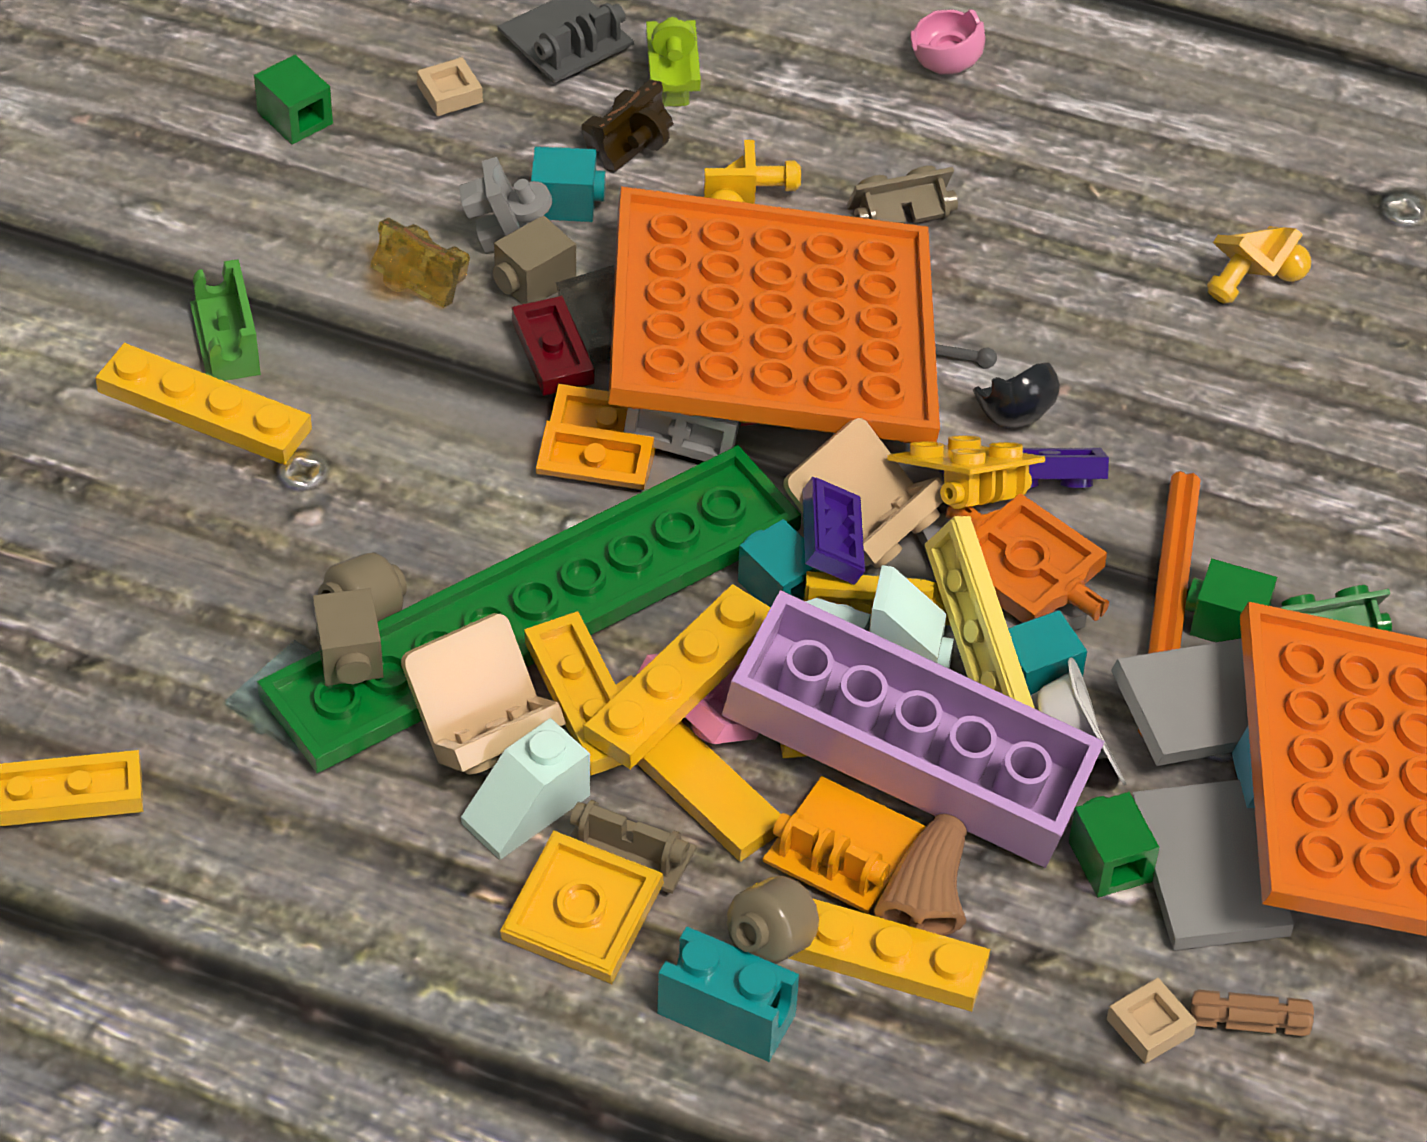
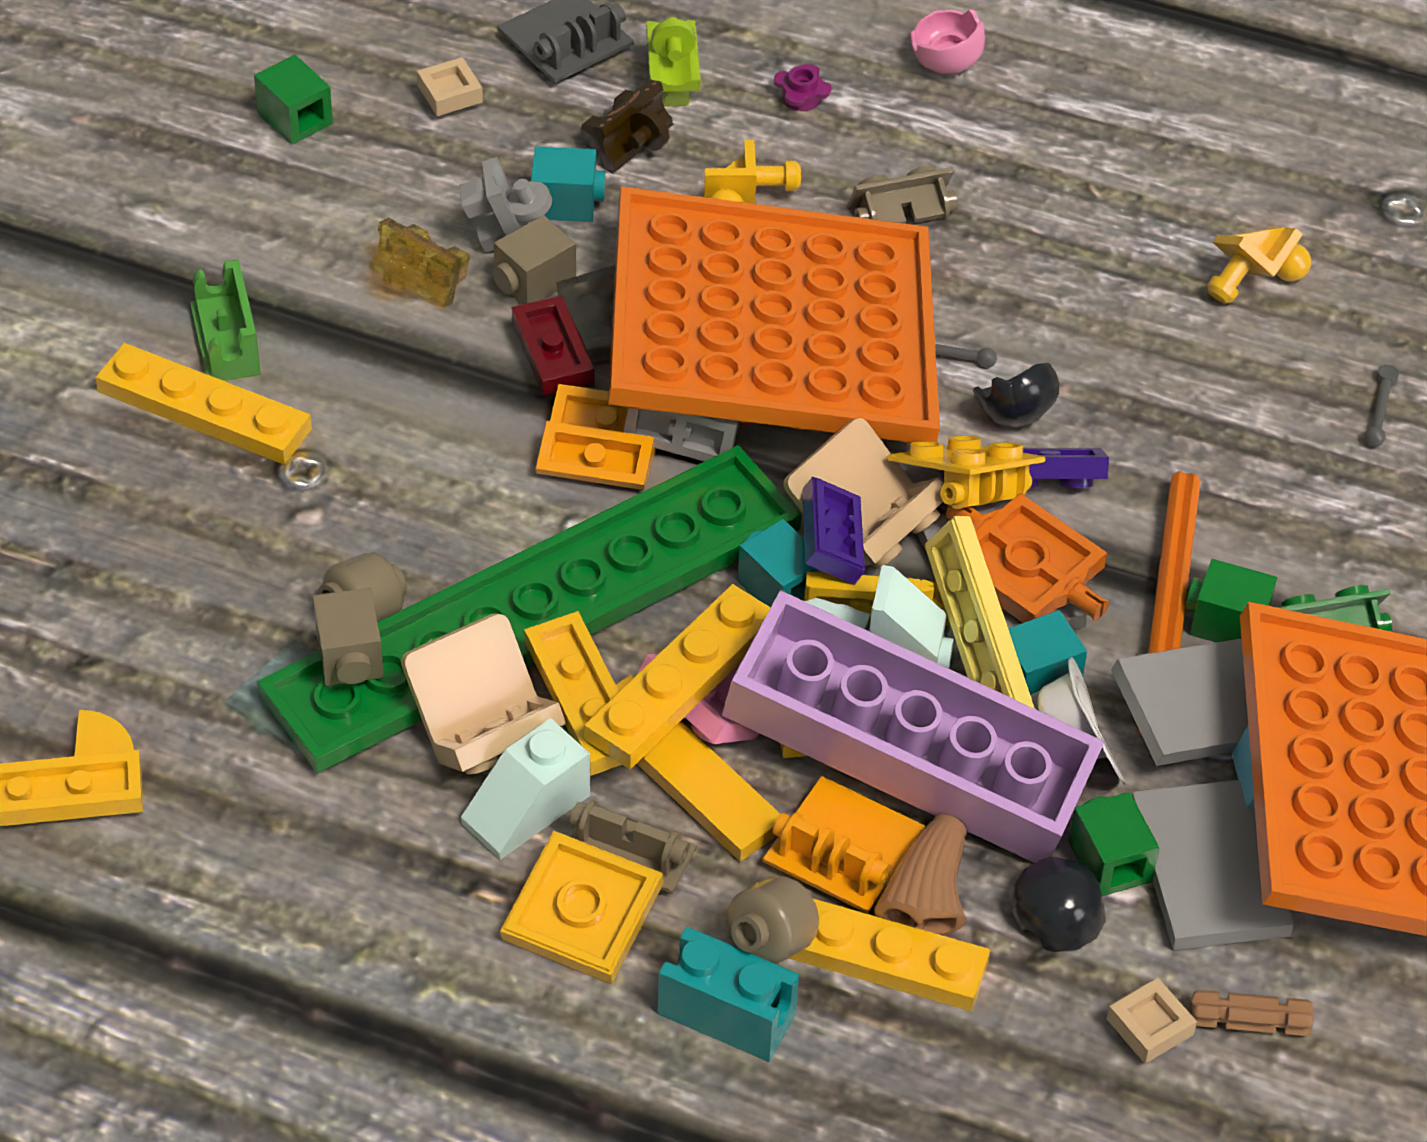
(100, 734): none -> yellow tile
(802, 87): none -> magenta plate
(1059, 903): none -> black hair
(1387, 377): none -> dark grey hinge

